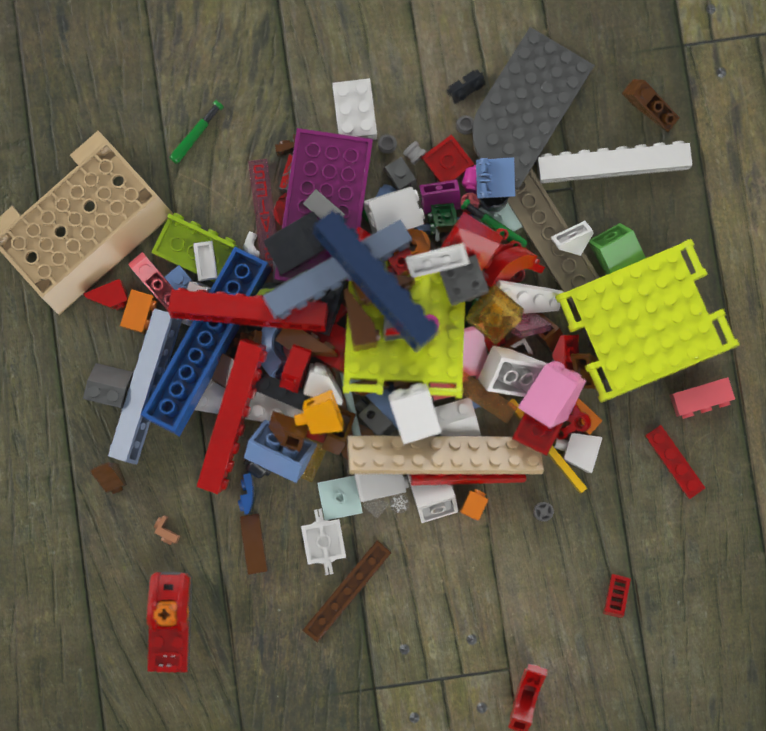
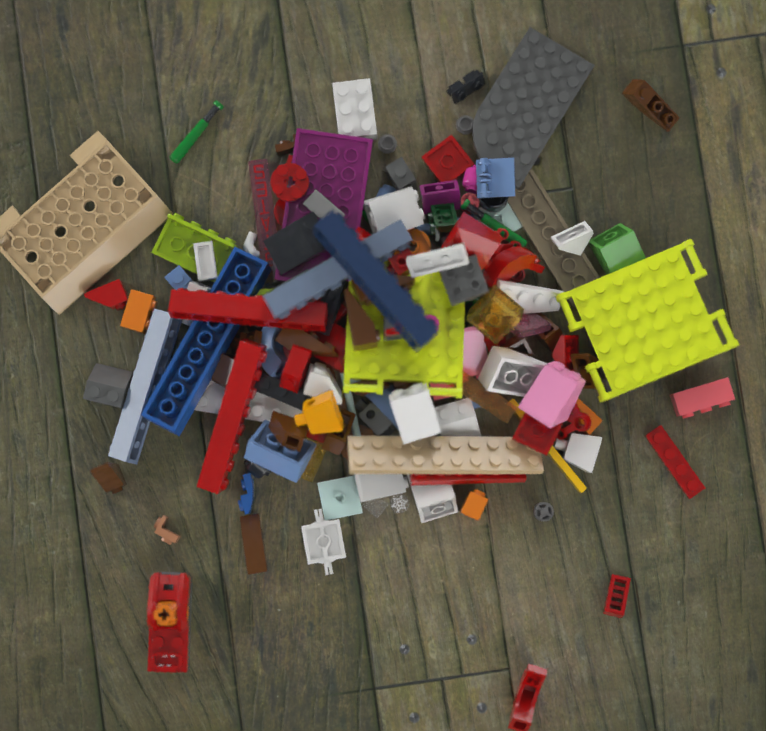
(152, 278): coral slope -> none
(298, 175): none -> red plate
(347, 591): reddish brown tile -> none
(414, 152): light grey wheel -> none
(614, 162): white brick -> none

